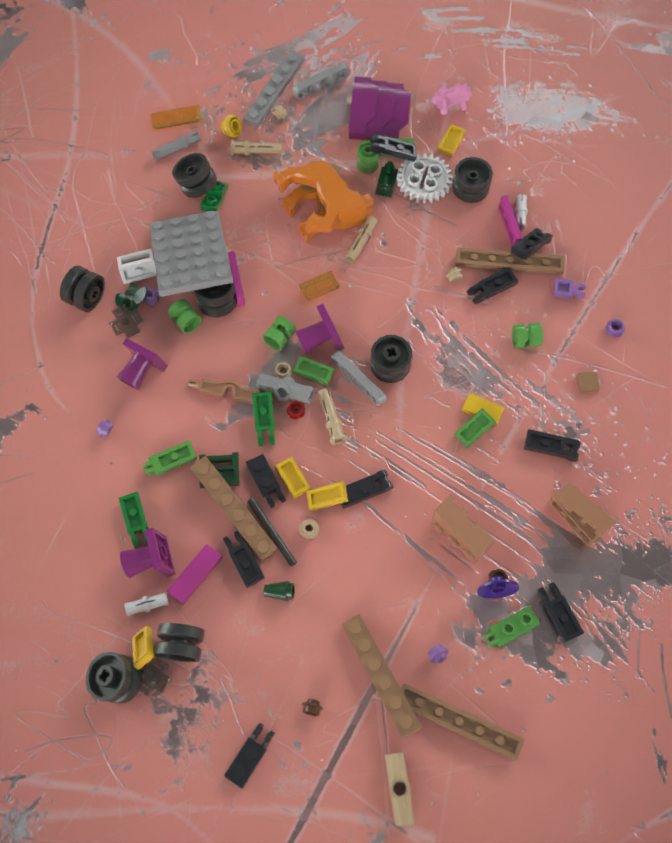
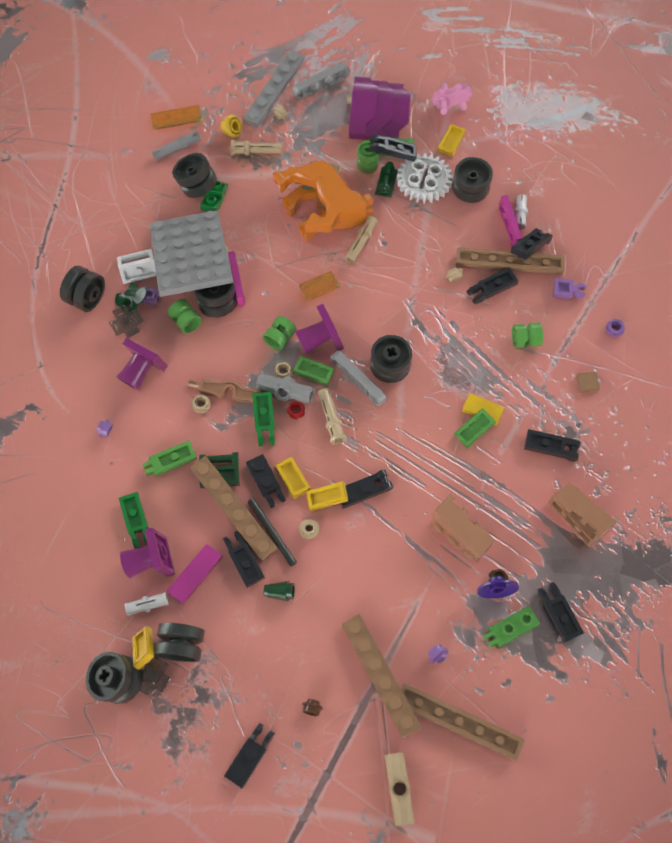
(201, 399): none -> tan plate

